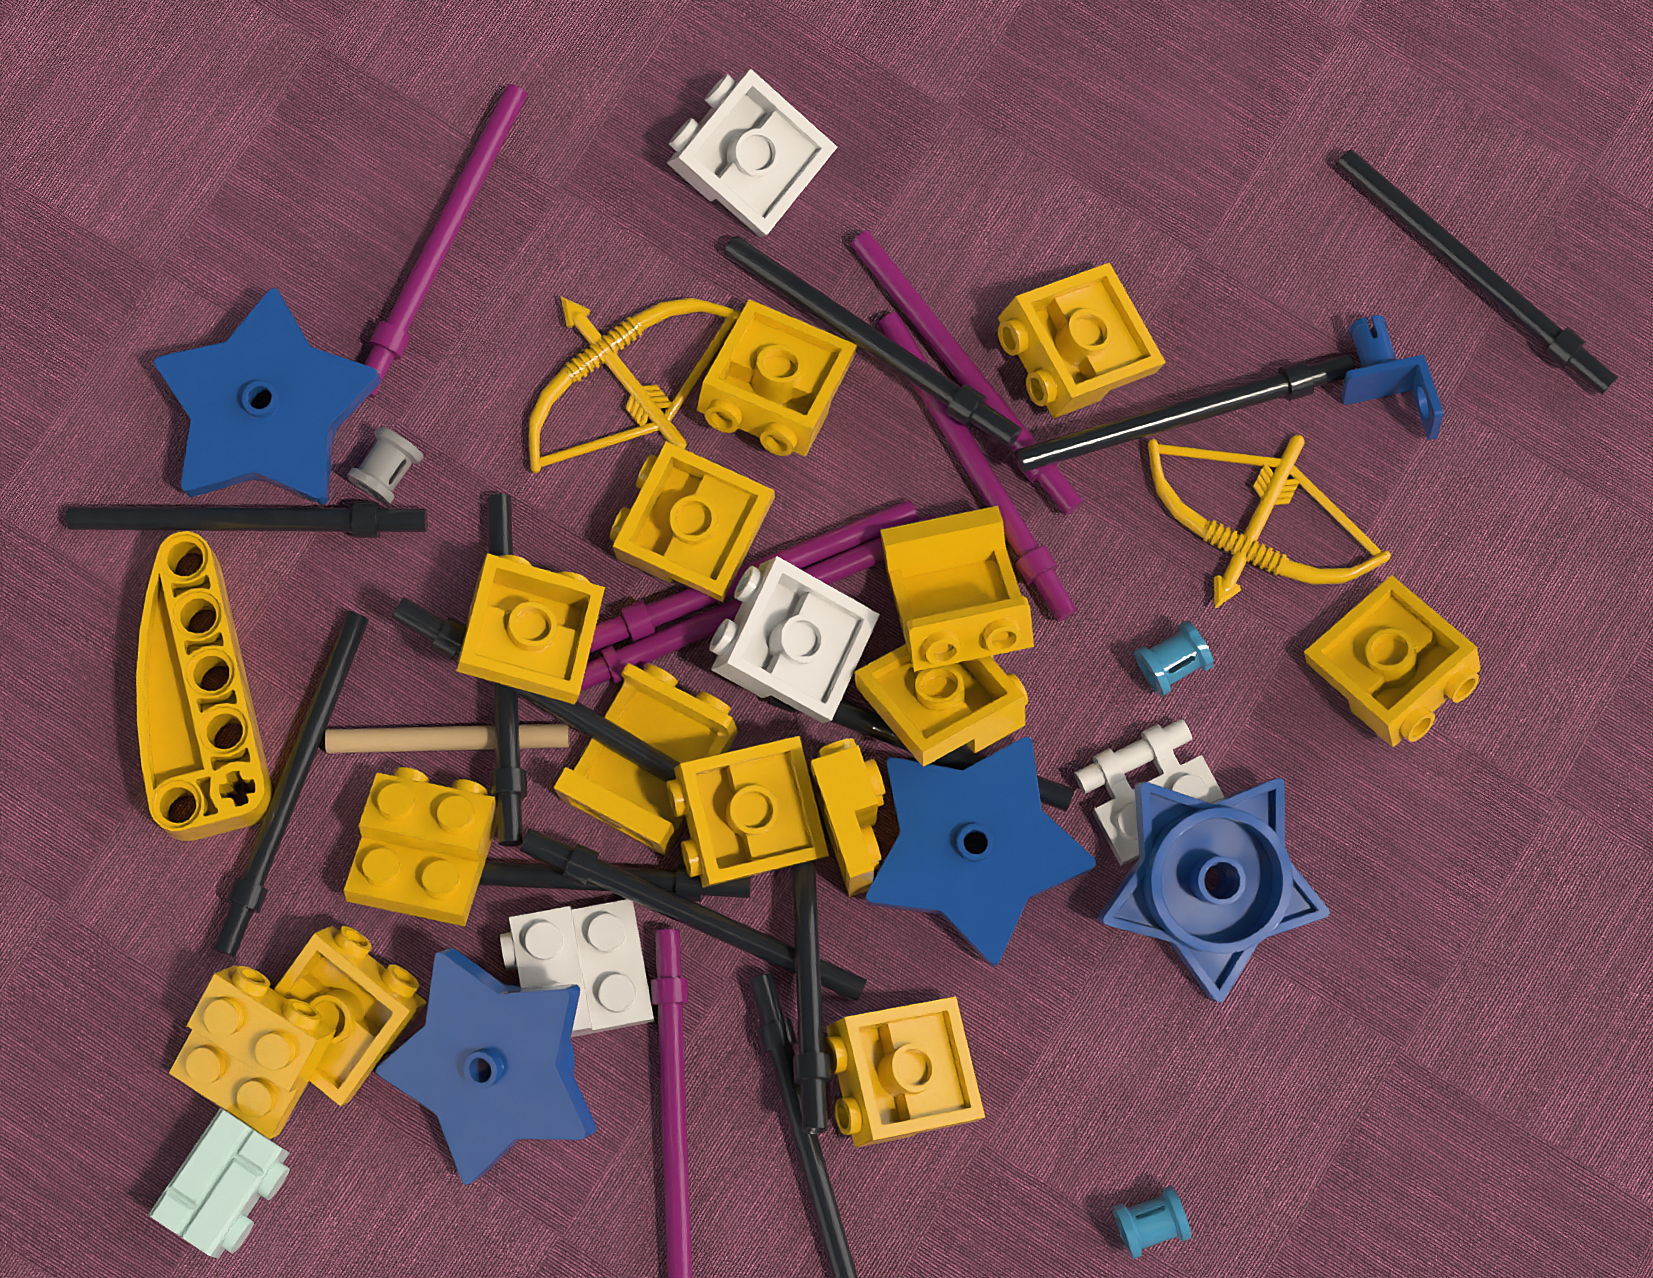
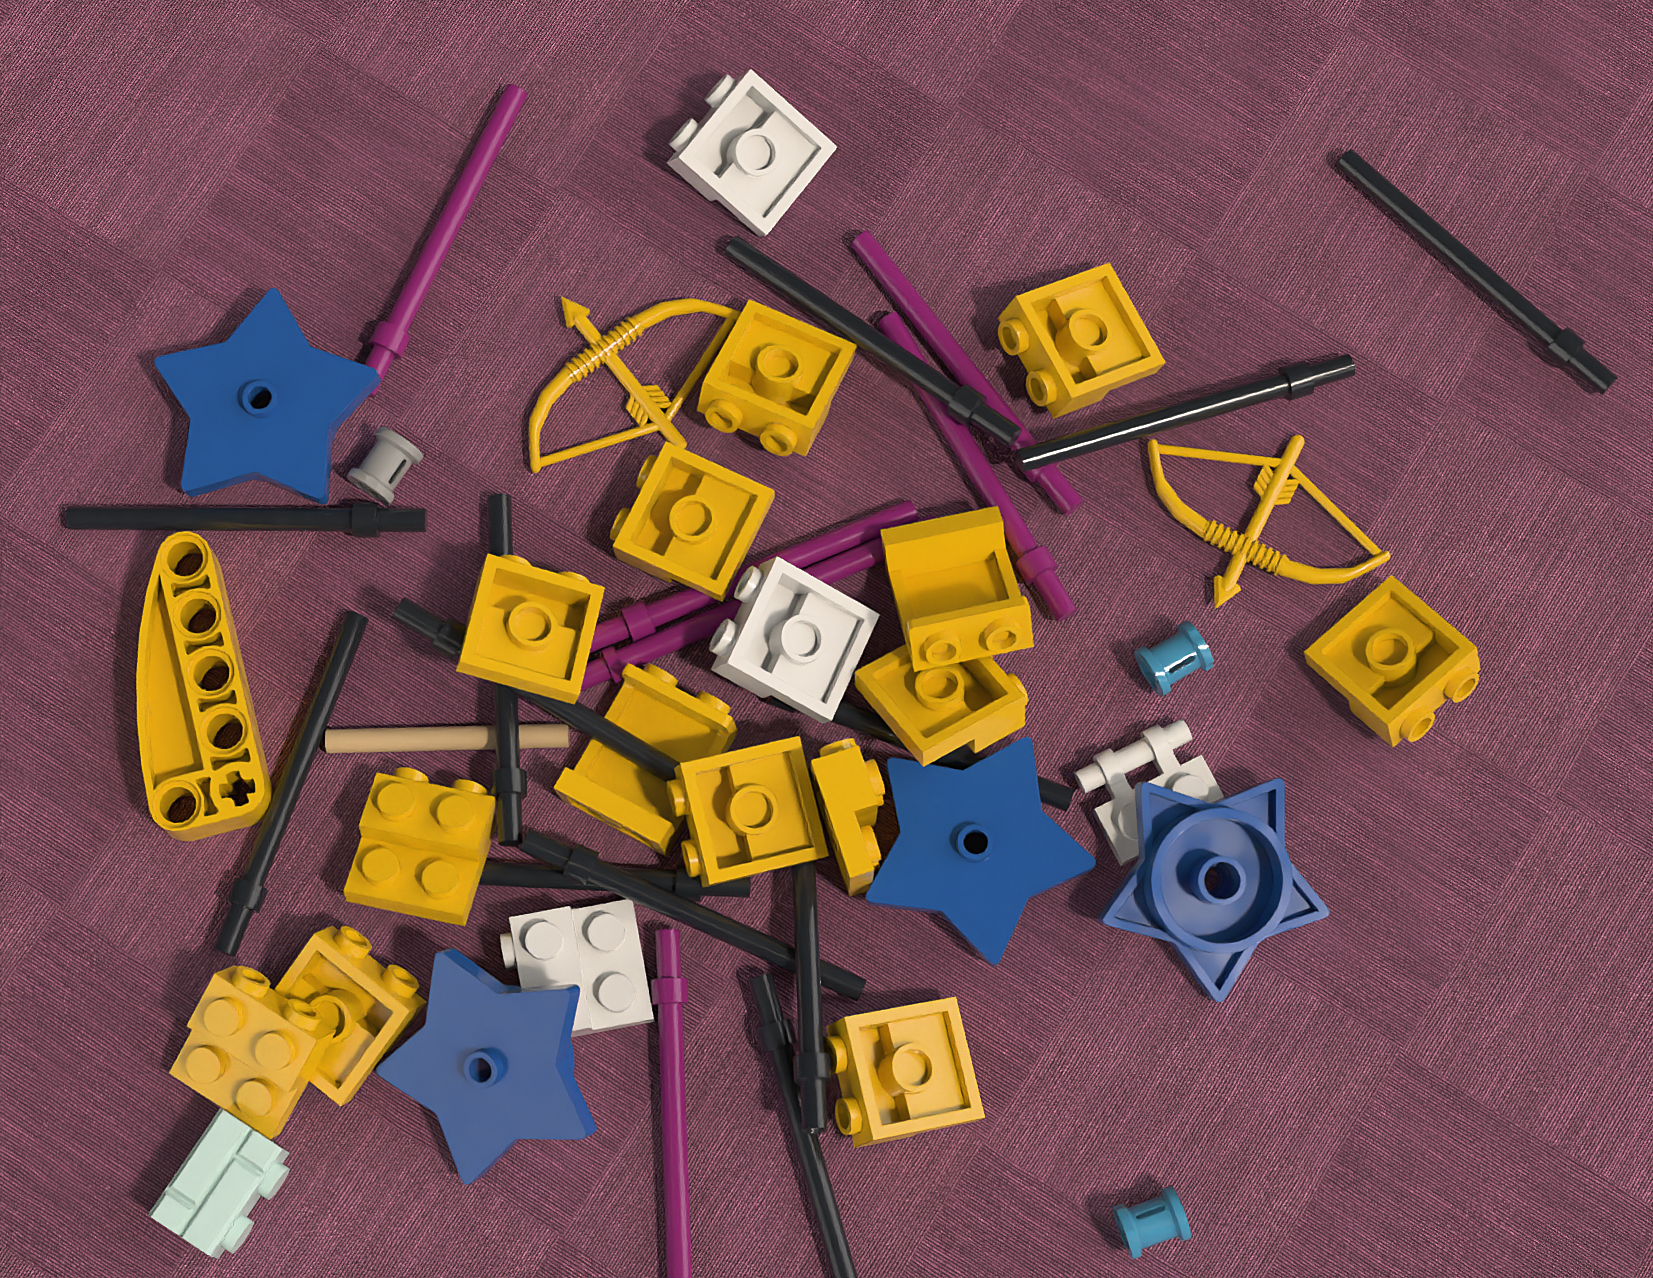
(1386, 375): blue bracket -> none

